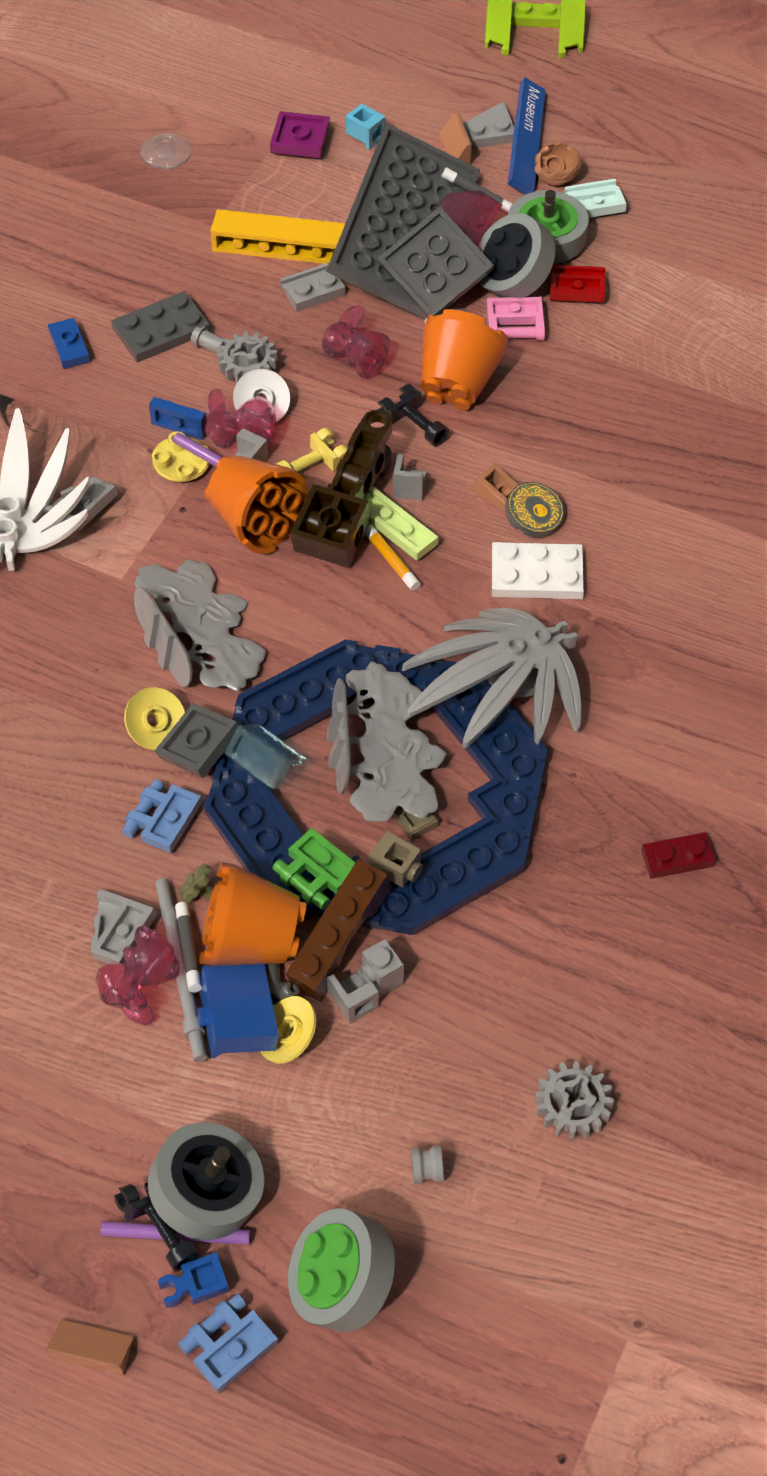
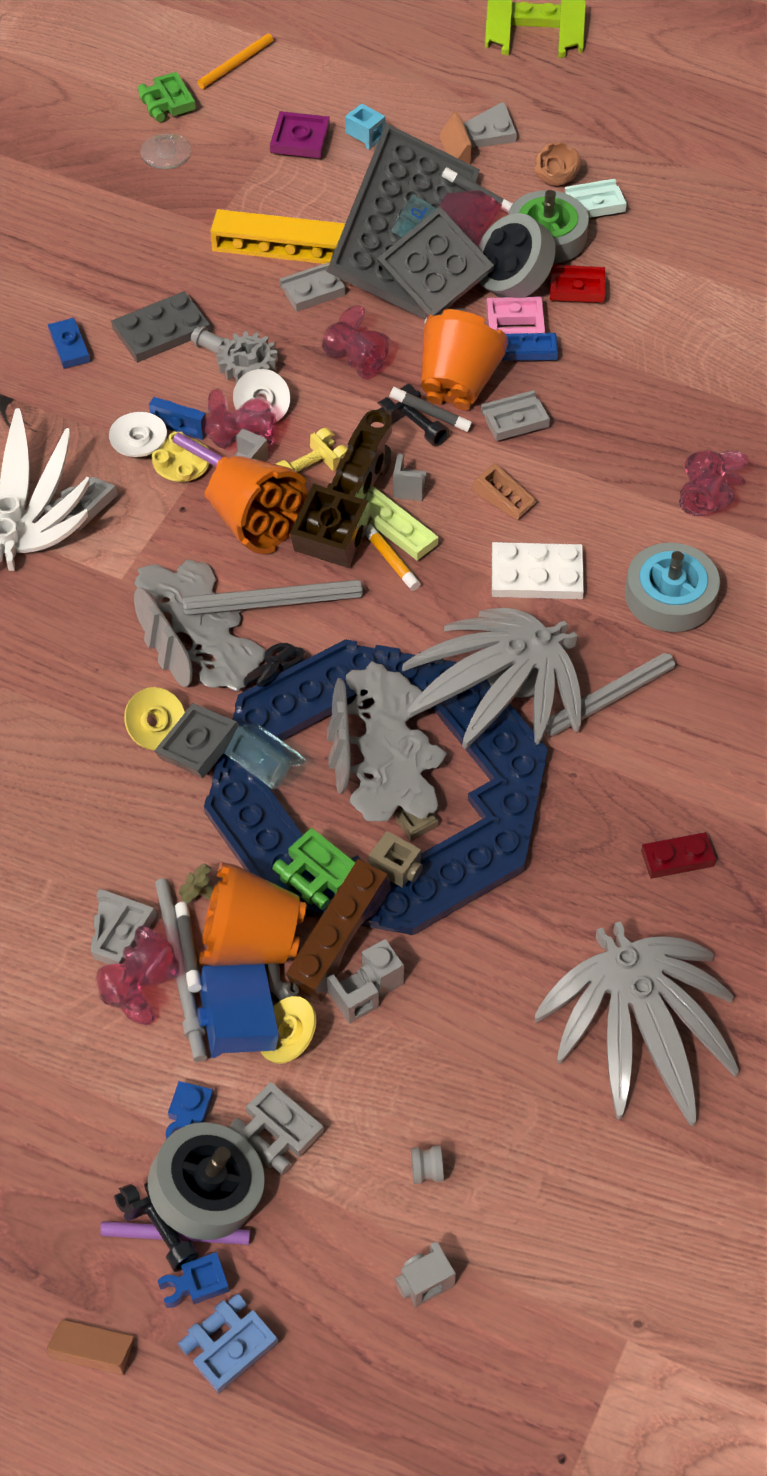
(137, 434): none -> white dish
(170, 818): medium blue plate -> none
(173, 93): none -> bright green plate
(188, 1106): none -> blue plate
(235, 61): none -> light orange bar
(272, 597): none -> light grey axle
(275, 664): none -> black piece
(284, 1120): none -> light grey plate
(341, 1270): wheel -> none
(411, 215): none -> clear light blue brick
(425, 1276): none -> light grey brick
(430, 409): none -> dark grey bar
(515, 415): none -> light grey plate
(526, 136): blue tile -> none
(531, 346): none -> blue plate
(534, 509): tile -> none
(585, 1111): light grey gear -> none
(613, 692): none -> light grey axle
(635, 983): none -> light grey plant
(672, 587): none -> wheel
(709, 481): none -> clear pink animal

